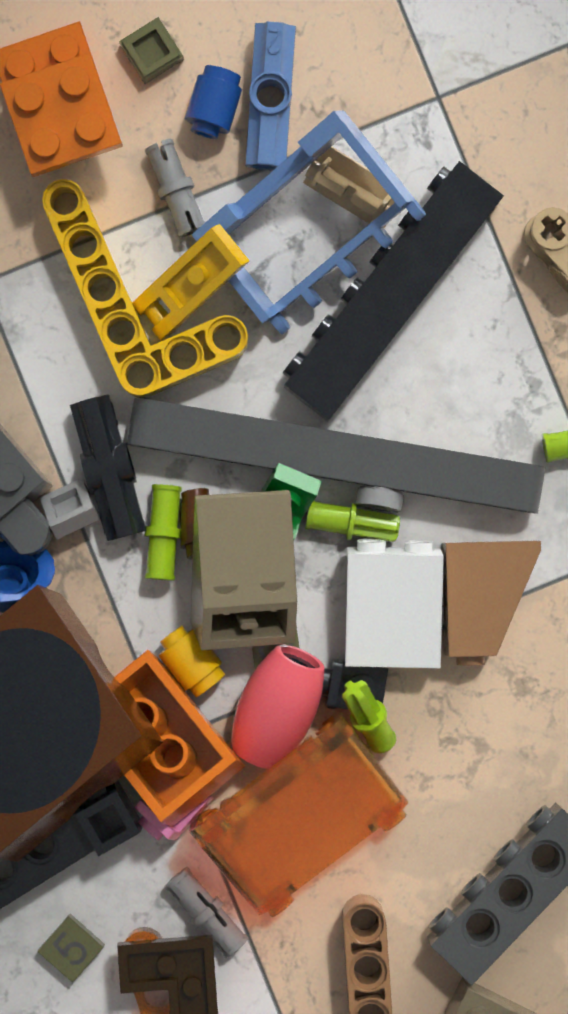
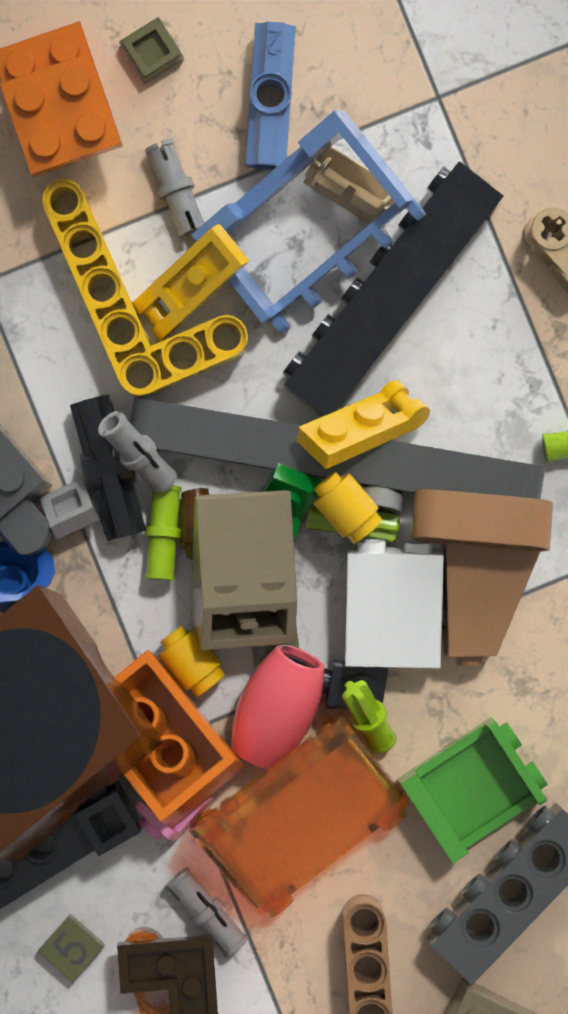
(137, 452): none -> light grey pin
(213, 102): blue brick -> none
(346, 506): none -> yellow brick
(362, 425): none -> yellow plate
(473, 787): none -> bright green panel
(482, 520): none -> medium nougat beam

